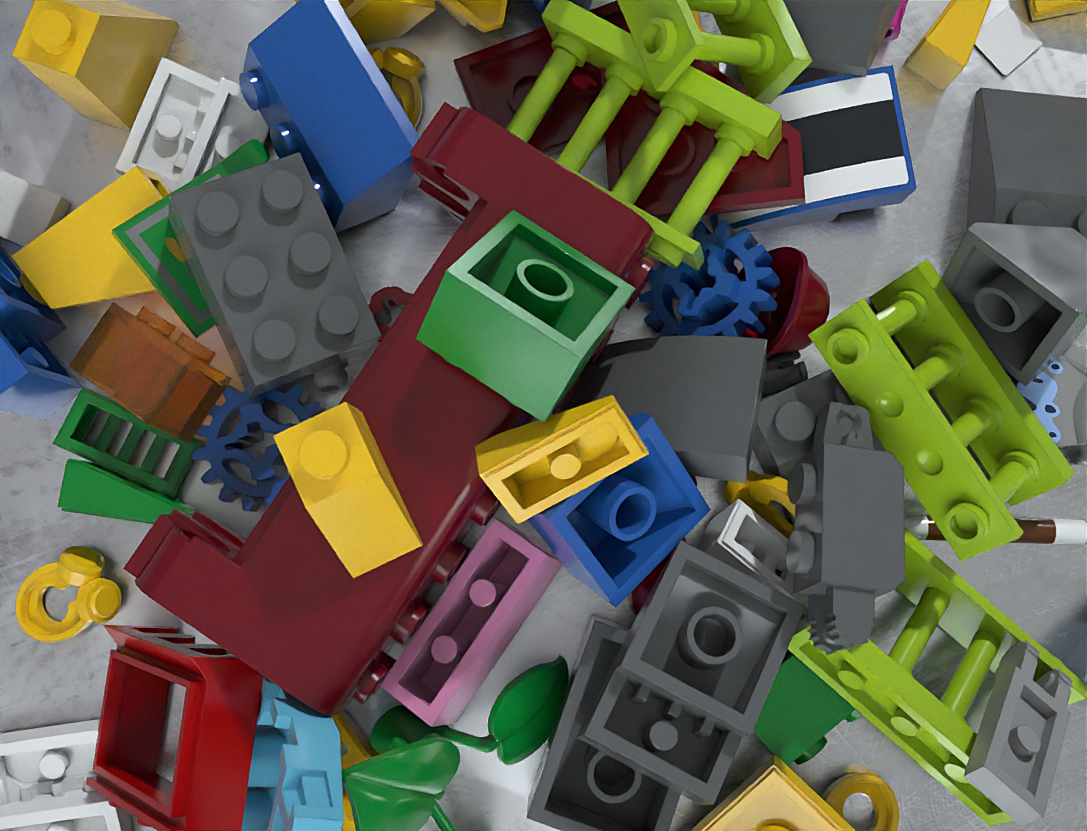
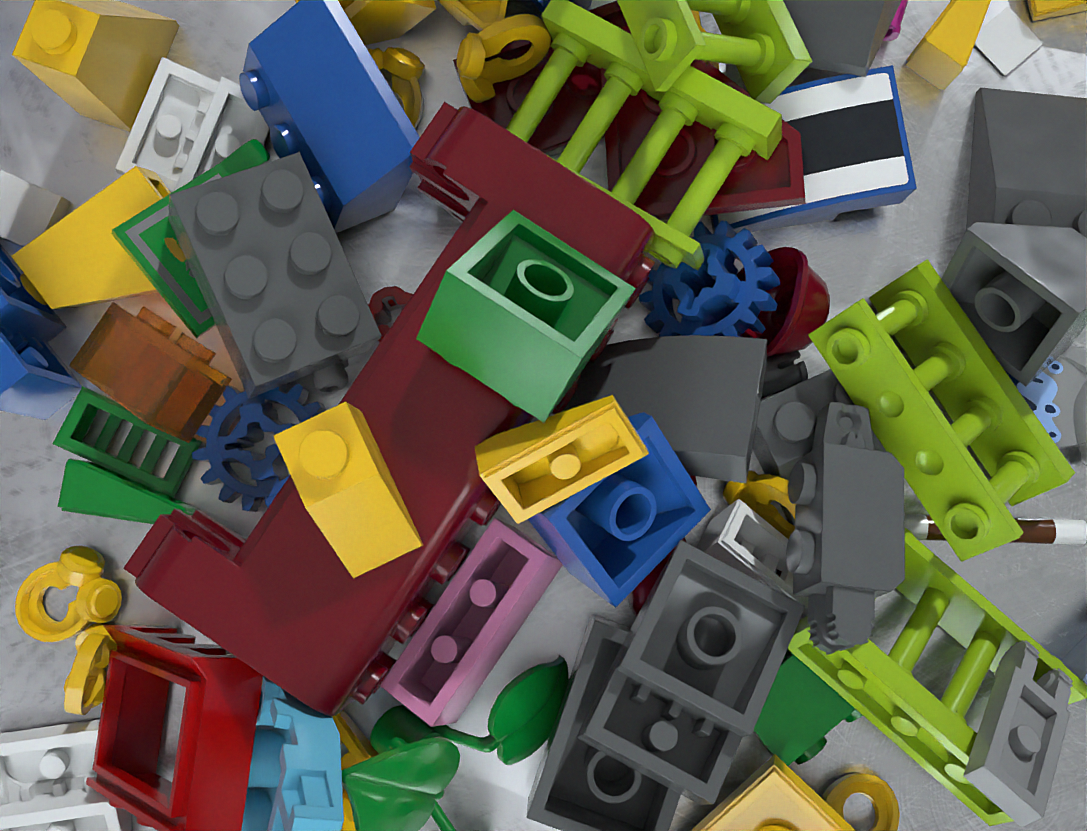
(88, 674): none -> yellow piece
(478, 75): none -> yellow piece

